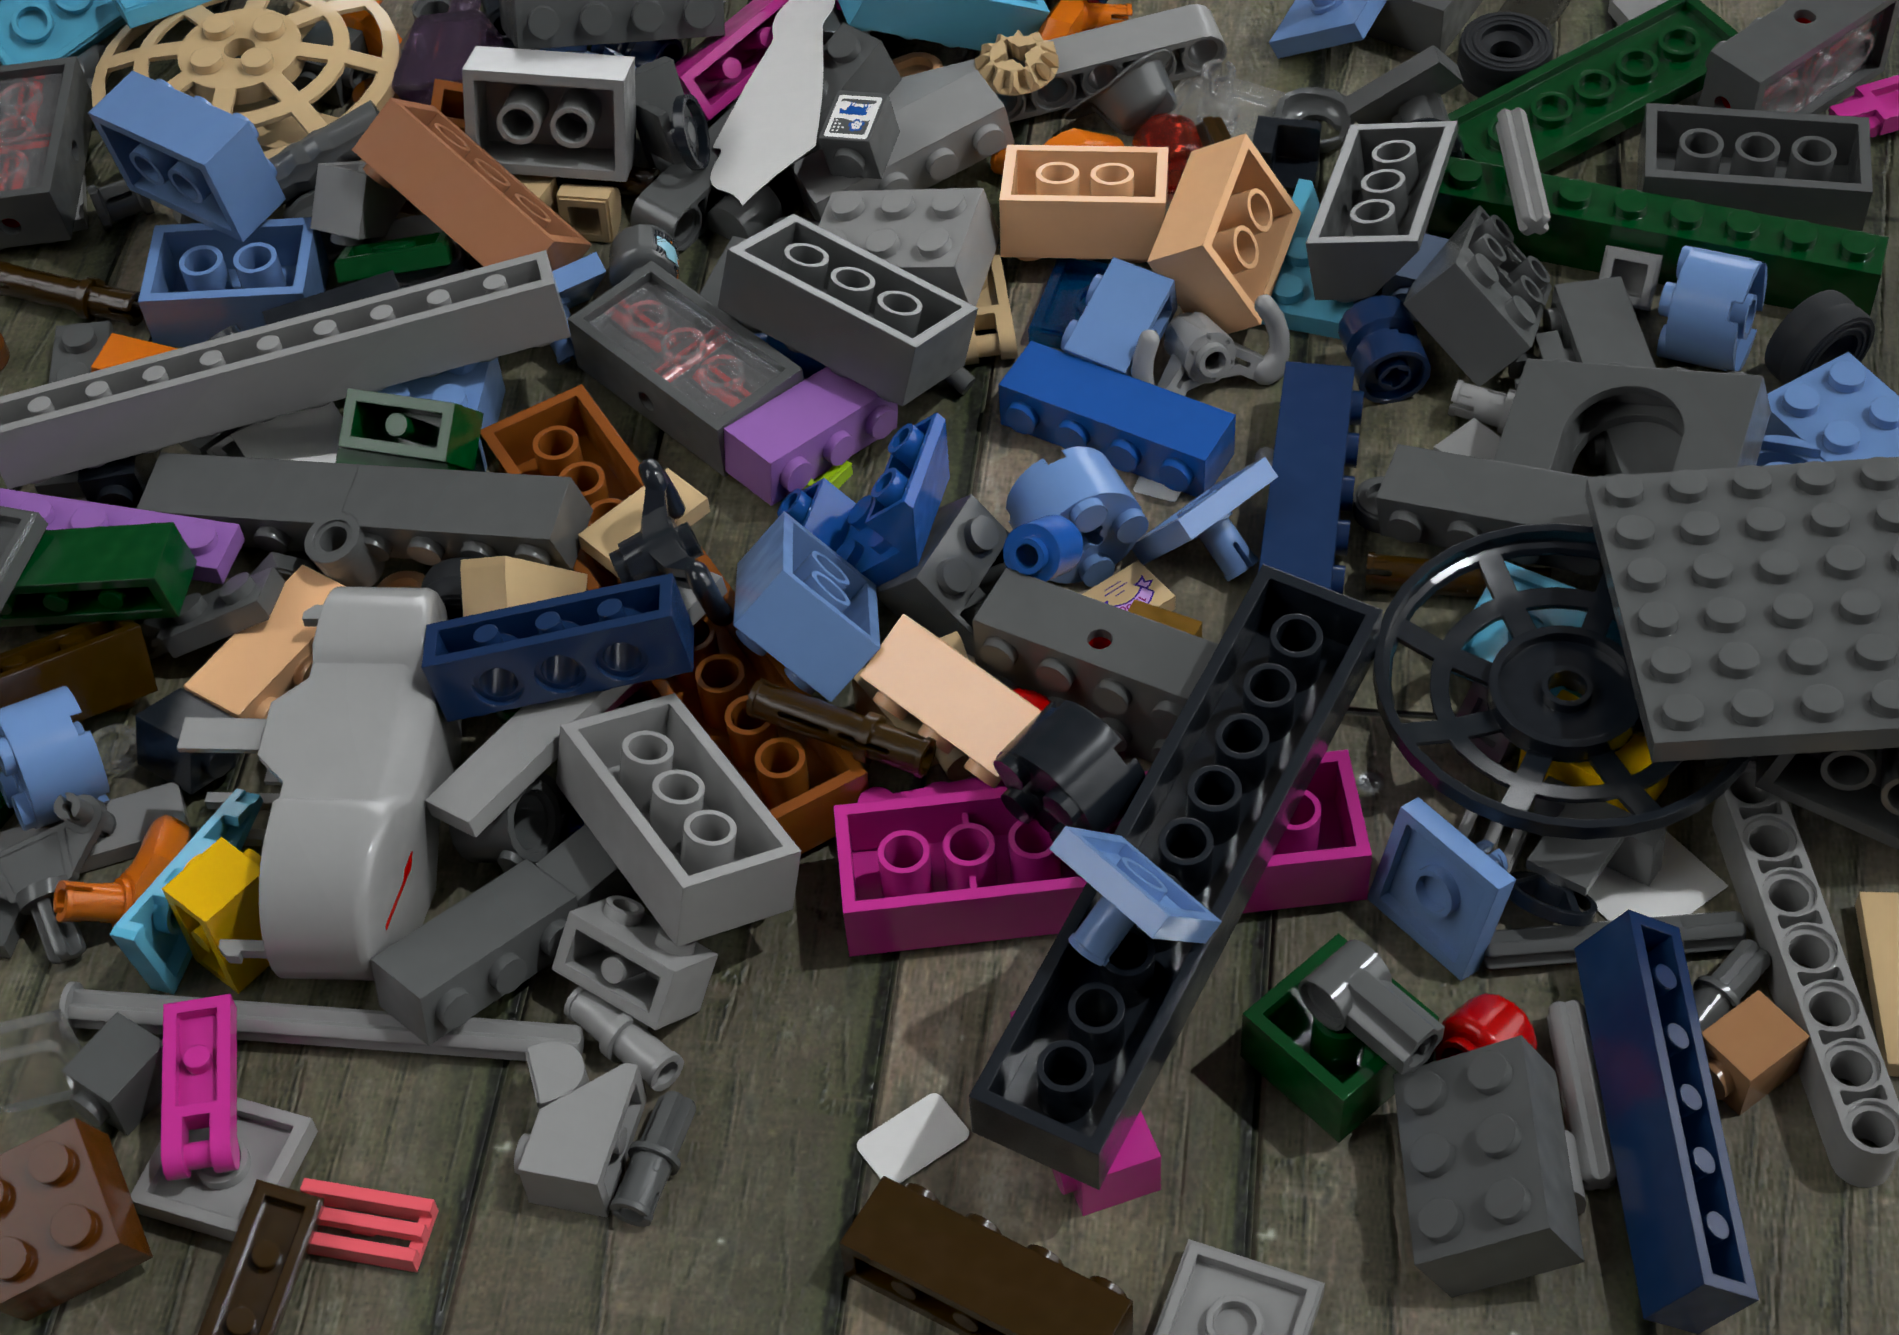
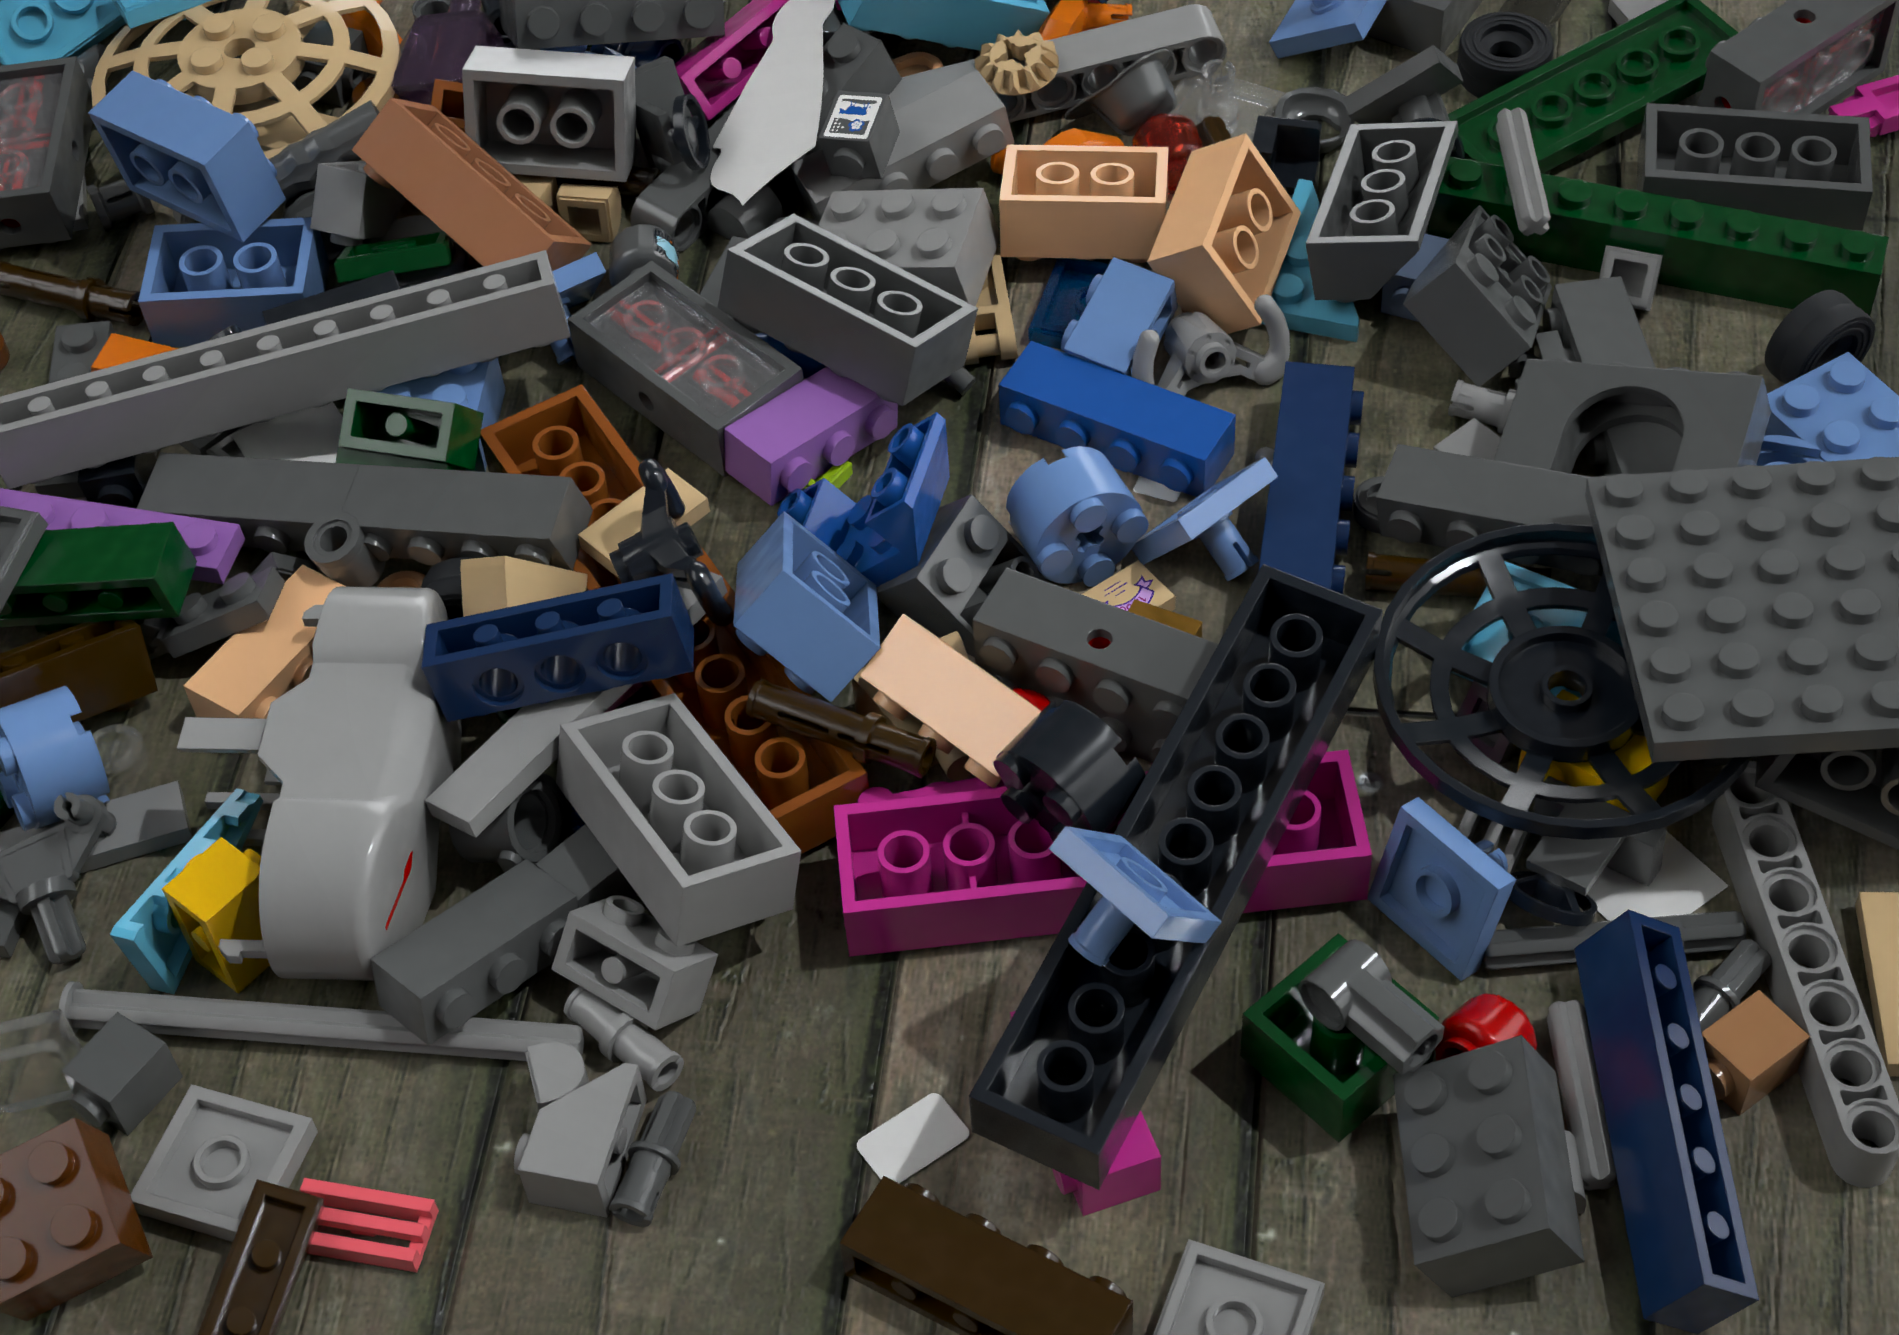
(110, 901): orange arm -> none
(158, 736): black brick -> none
(199, 1086): dark pink plate -> none
(1044, 547): blue brick -> none
(1384, 349): dark blue wheel -> none
(1711, 309): medium blue brick -> none

